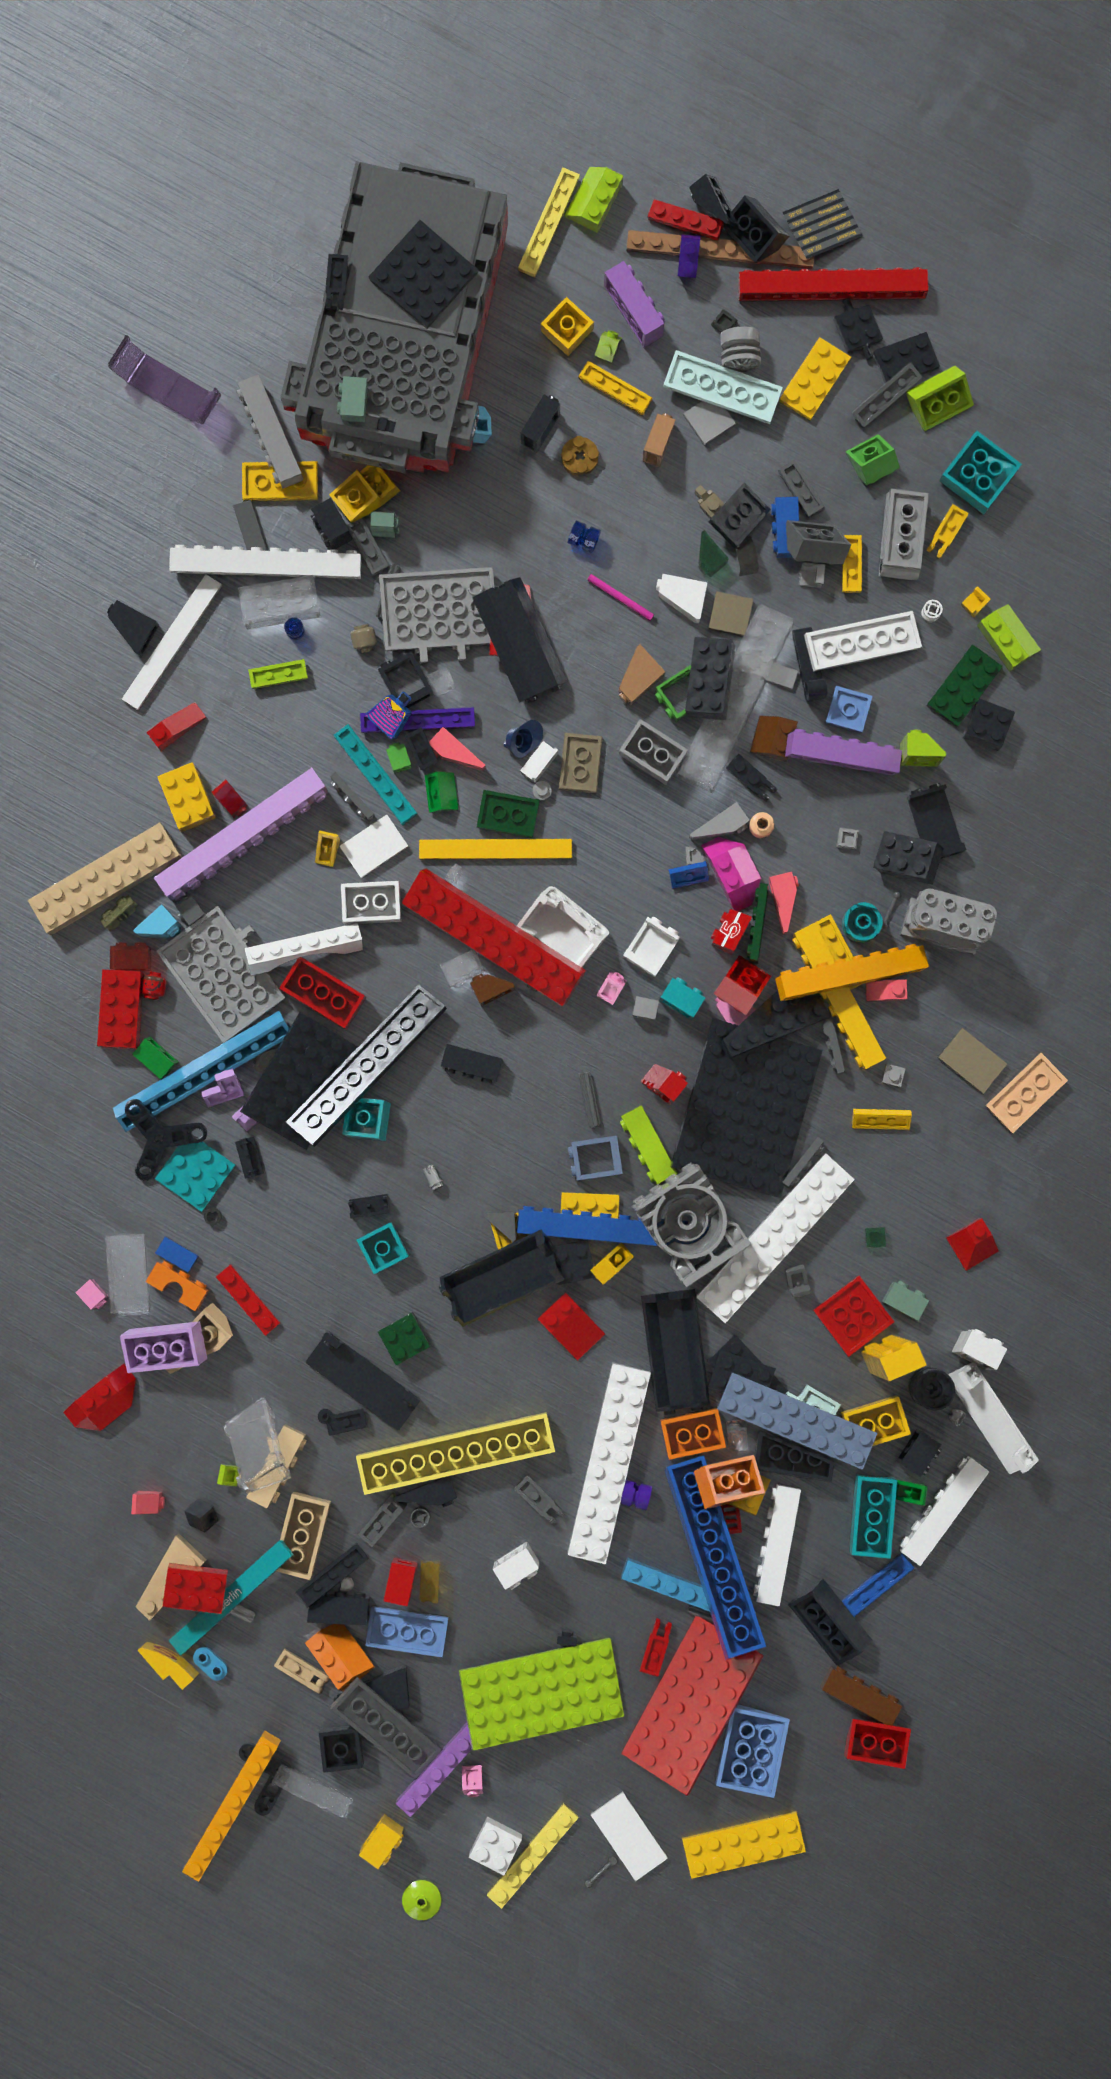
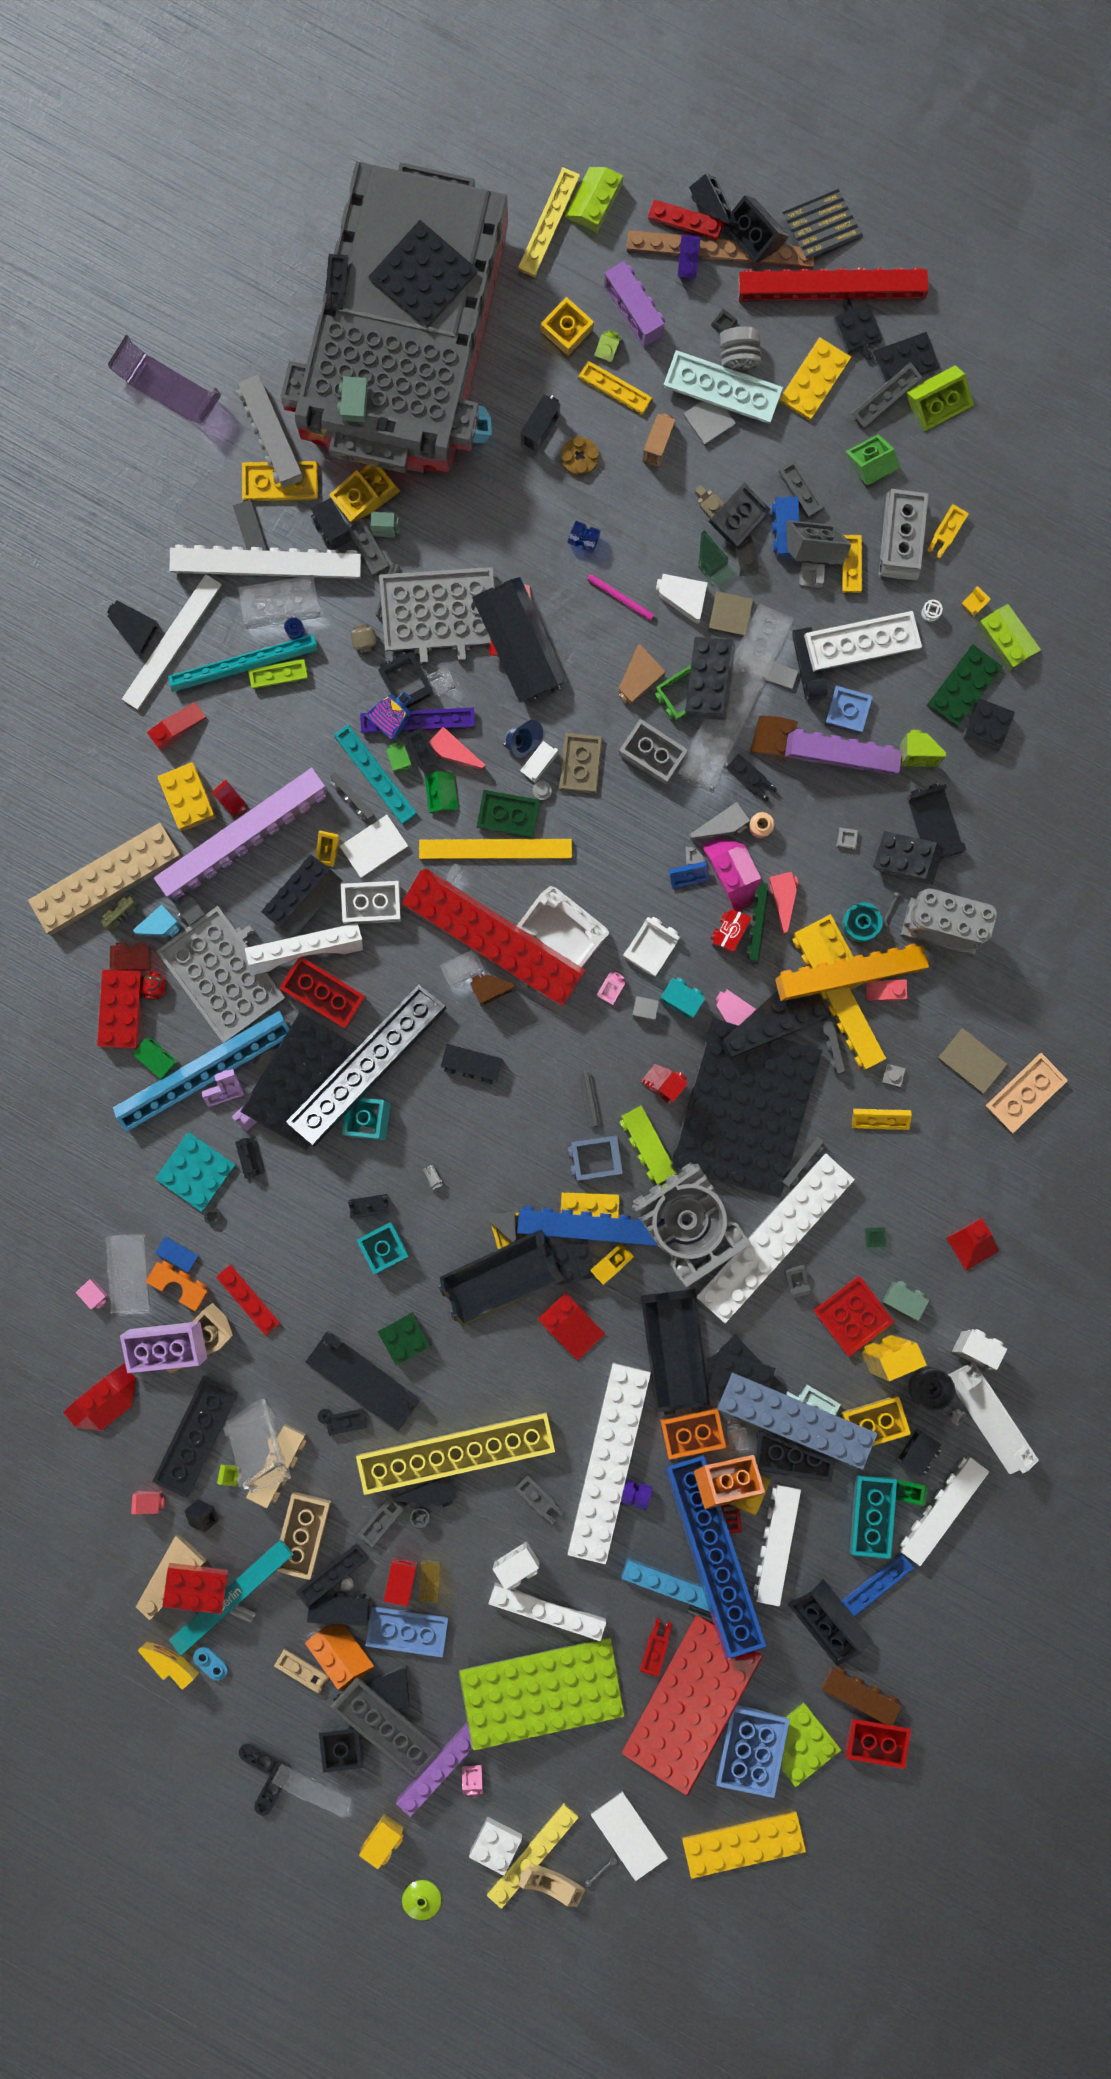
(172, 1136): black piece -> none
(195, 1436): none -> black plate
(231, 1806): light orange brick -> none
(242, 663): none -> teal tile
(301, 896): none -> black brick
(552, 1883): none -> tan arch
(559, 1616): none -> white arch
(567, 1638): black plate -> none
(742, 985): red brick -> none
(806, 1745): none -> lime plate
(980, 472): teal slope -> none

